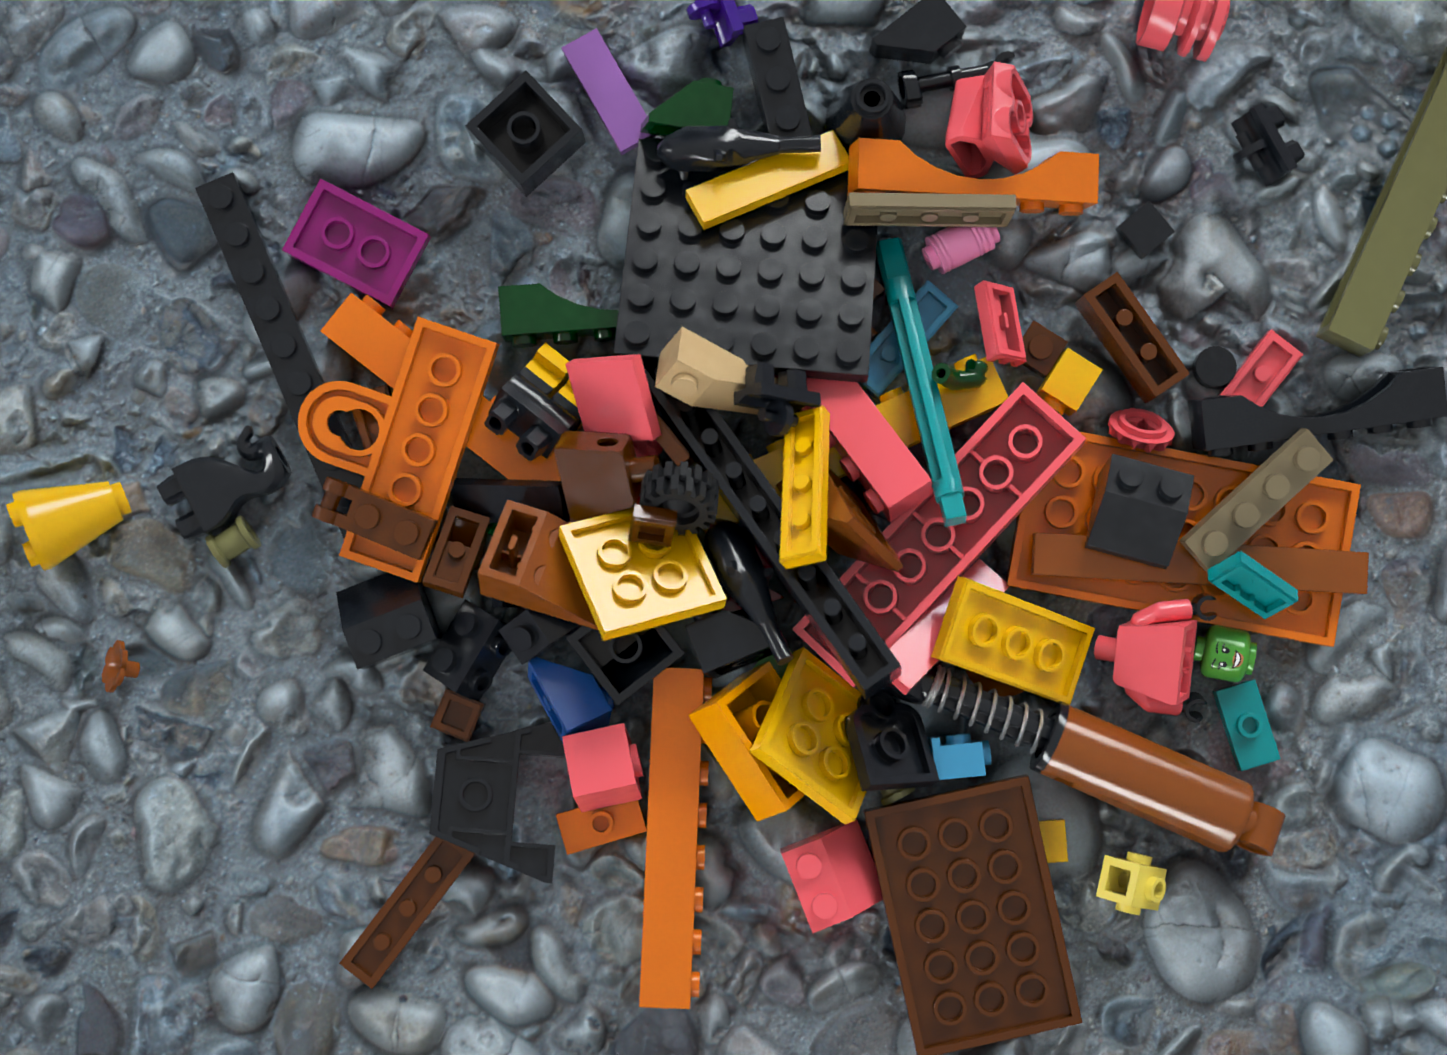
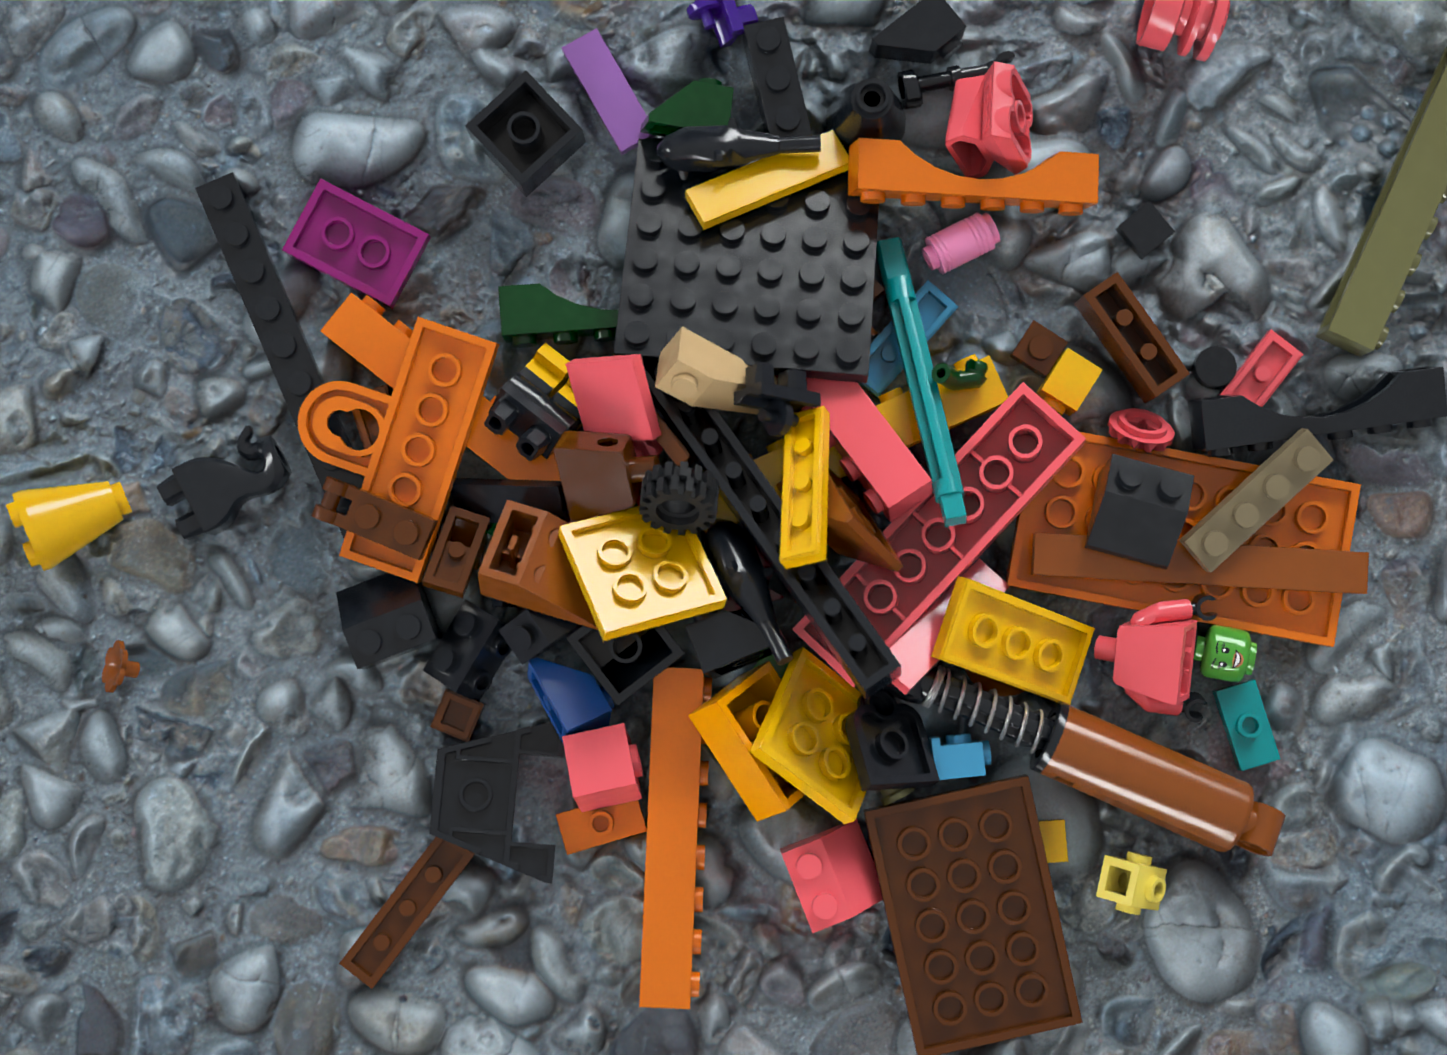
(233, 541): olive bush -> none
(652, 525): reddish brown tile -> none
(929, 209): dark tan tile -> none
(1000, 323): coral tile -> none
(1252, 585): teal plate -> none
(1263, 144): black hips -> none

